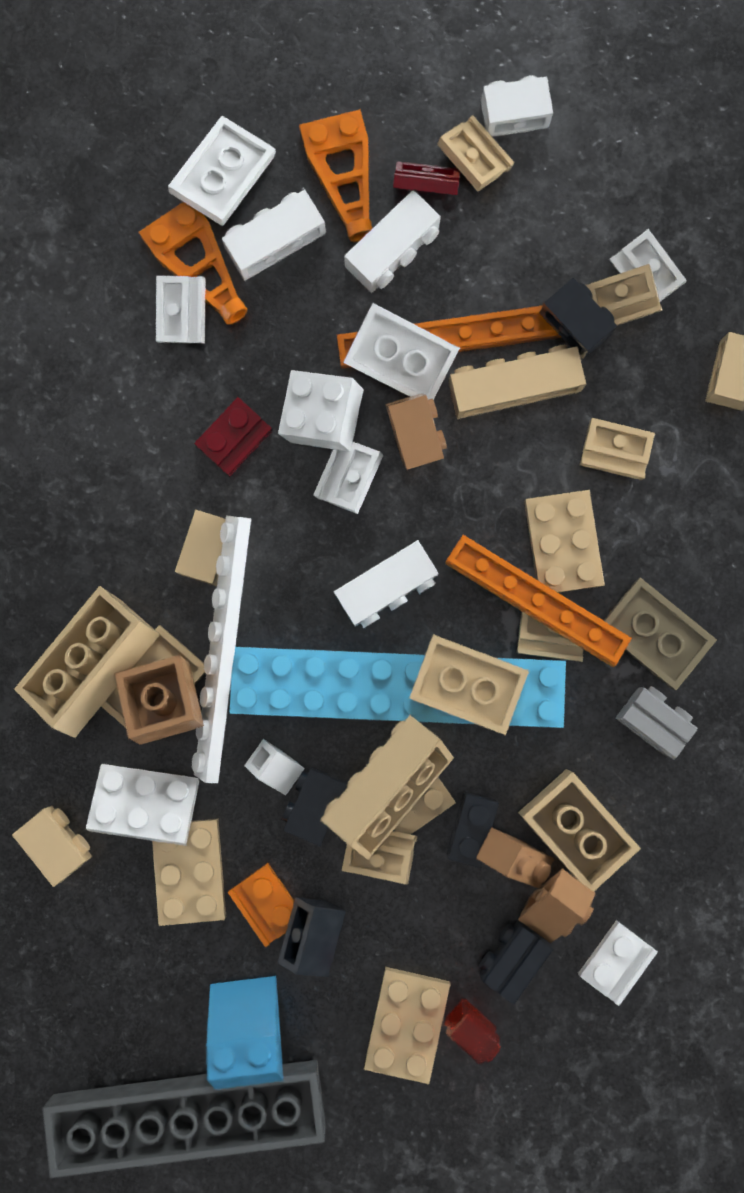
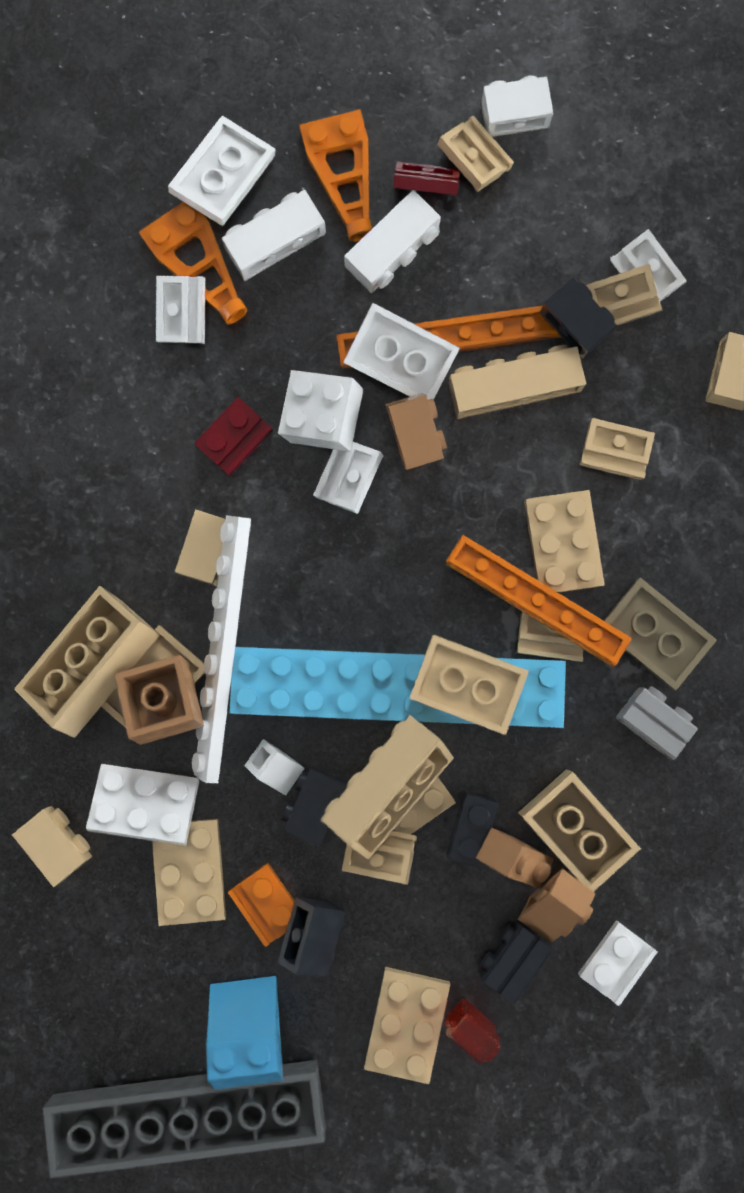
(387, 584): white brick -> none

